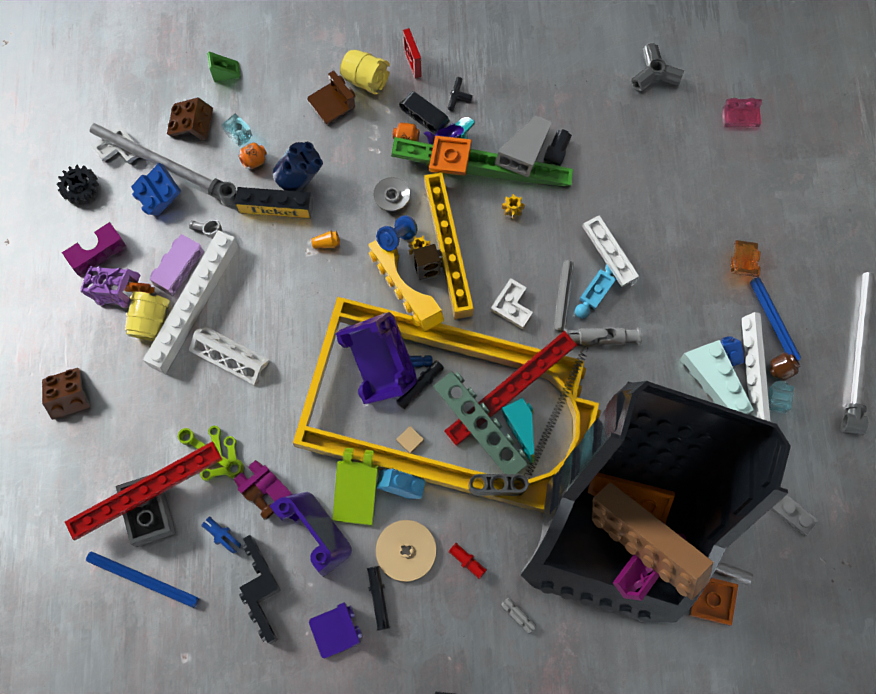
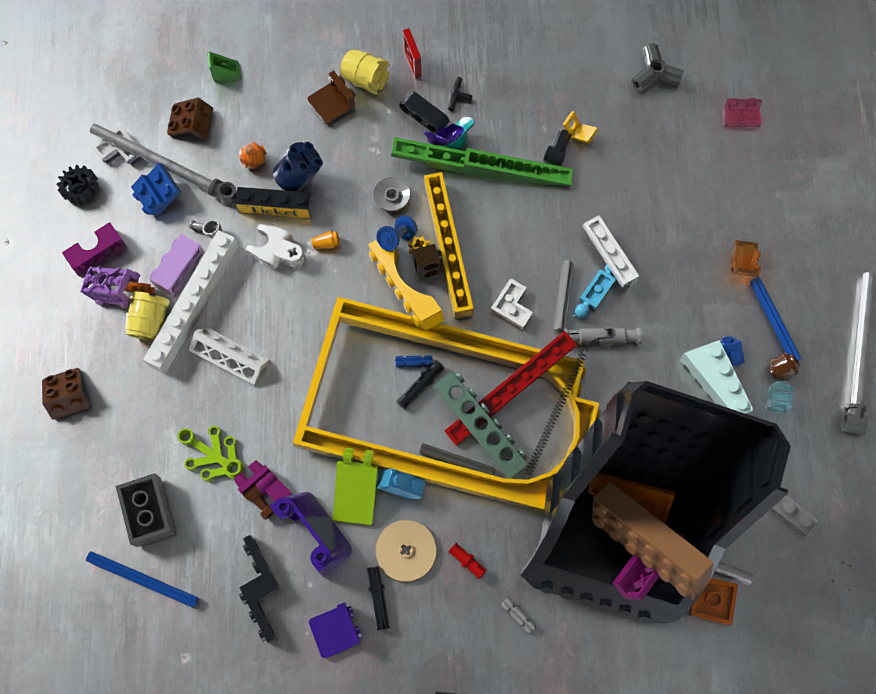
(143, 491): red tile -> none
(220, 533): blue arm -> none
(234, 124): clear light blue brick -> none
(277, 250): none -> white piece
(380, 357): dark purple windscreen -> none
(406, 131): orange head -> none
(410, 439): tan tile -> none
(450, 155): orange plate -> none
(455, 459): none -> dark grey axle
(507, 480): dark grey beam -> none
(513, 206): yellow gear -> none
(520, 421): teal slope -> none
(524, 147): light grey slope -> none
(579, 131): none -> yellow bracket
(755, 366): white plate -> none

